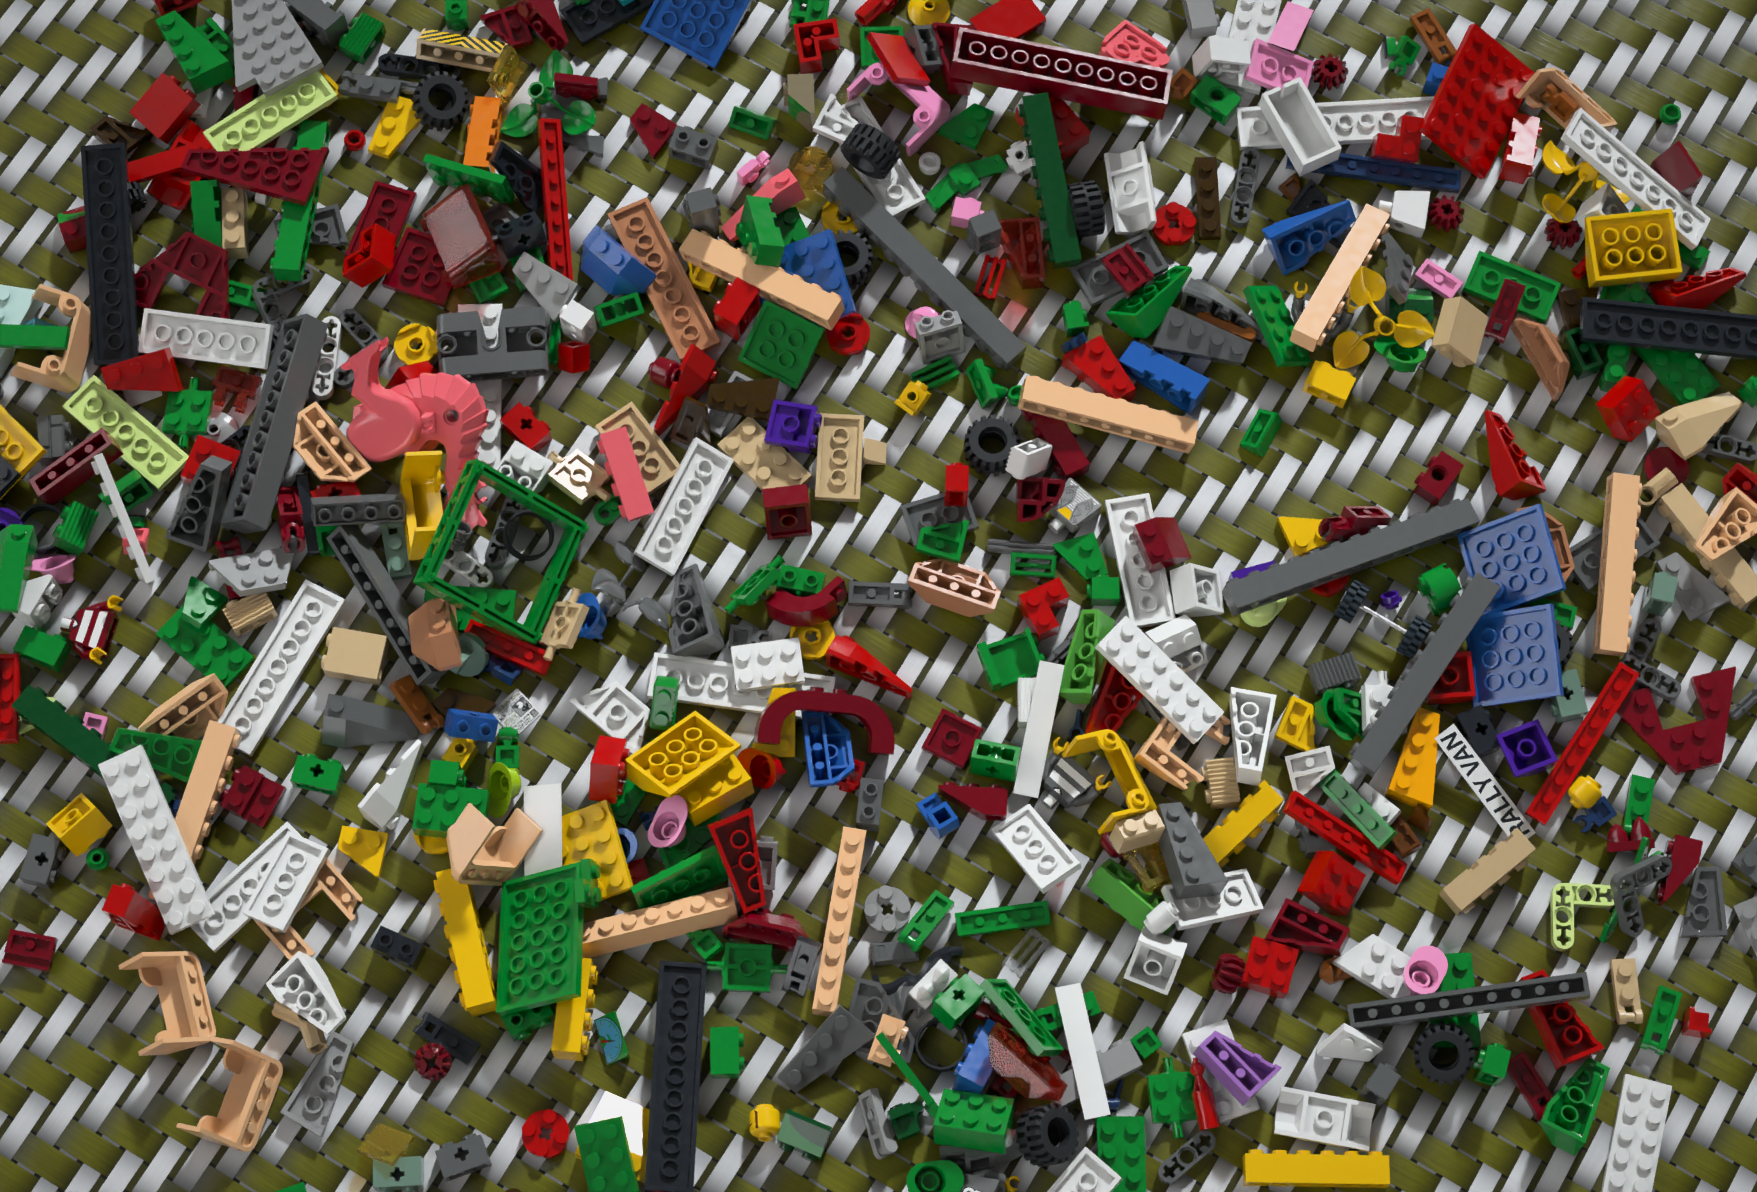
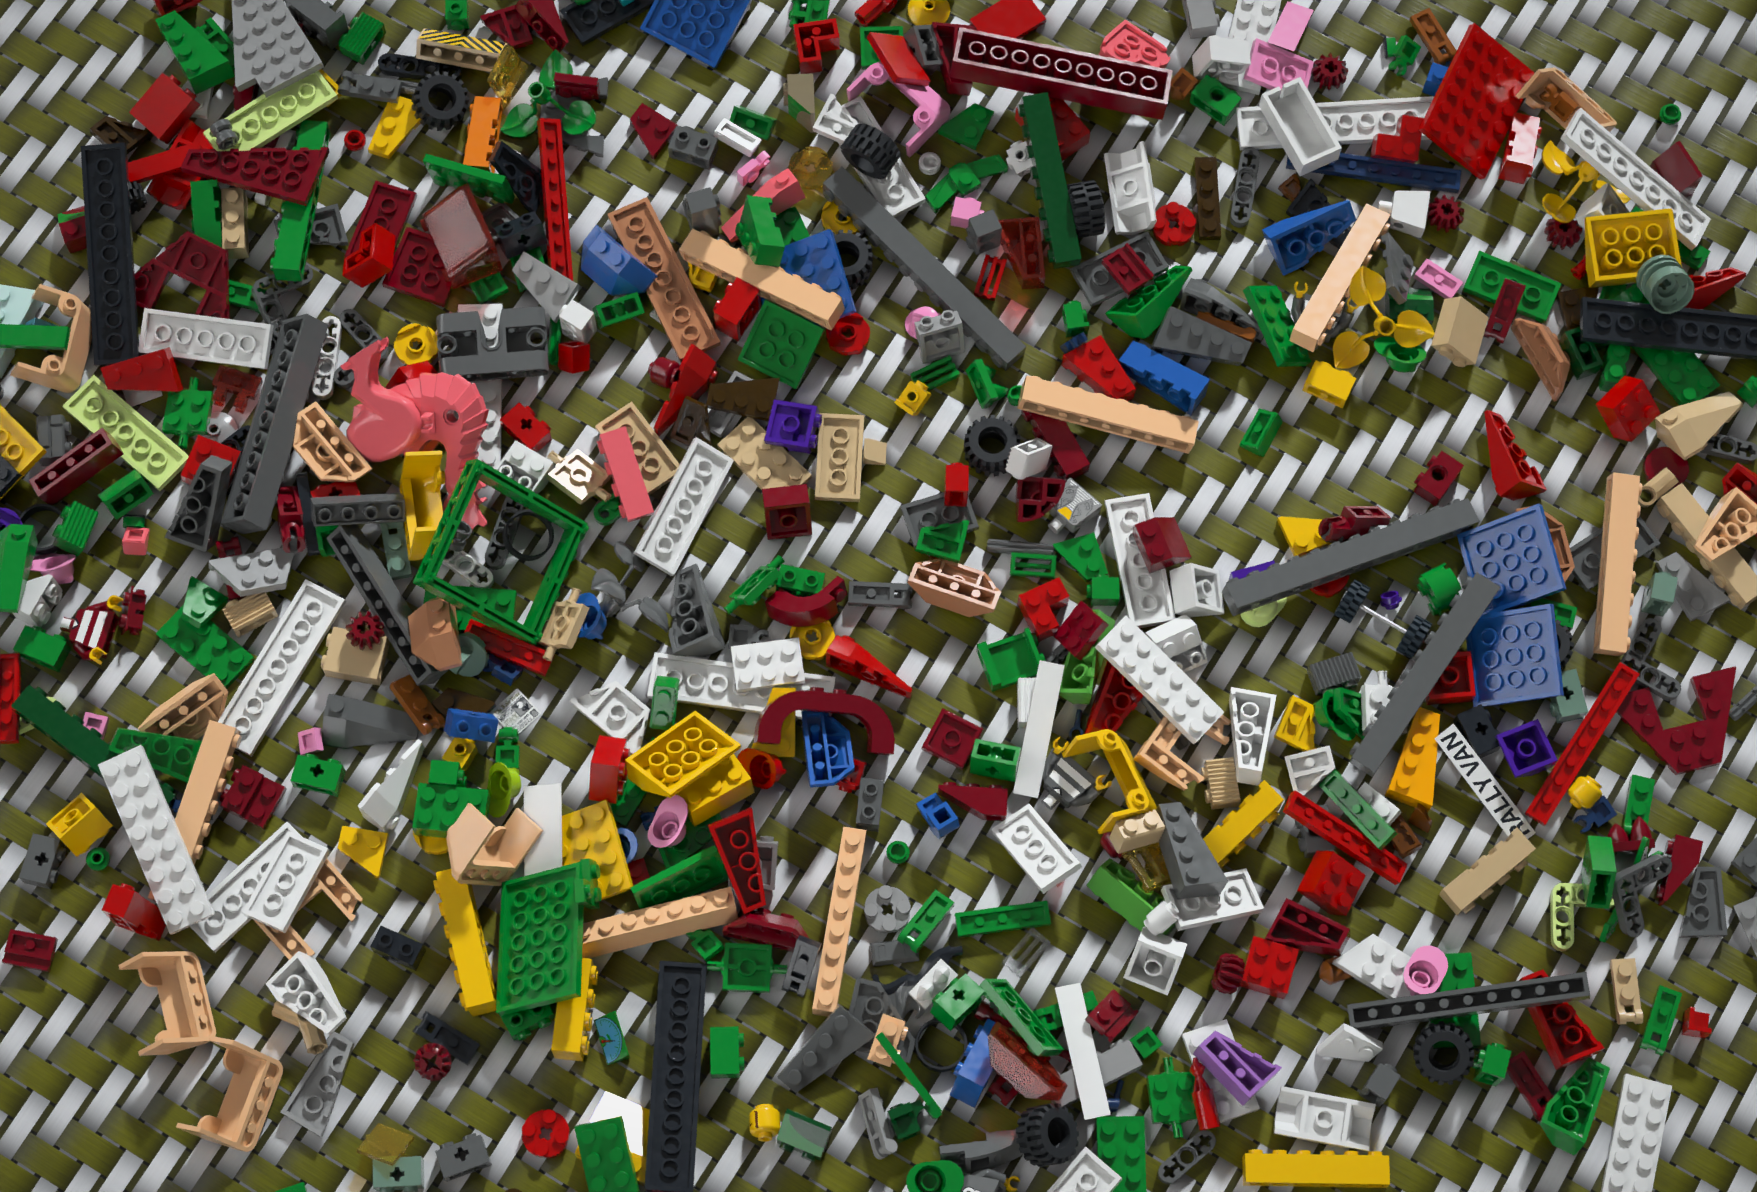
(117, 509): white plate -> none
(133, 602): none -> dark red hinge
(223, 132): none -> dark grey wheel
(310, 741): none -> bright pink plate
(360, 624): none -> dark red gear
(737, 137): none -> white tile
(897, 852): none -> green plate
(974, 1121): green brick -> none
(1080, 630): none -> dark red plate
(1111, 1015): none -> dark red plate
(1598, 872): none -> green brick
(1665, 284): none -> sand green wheel

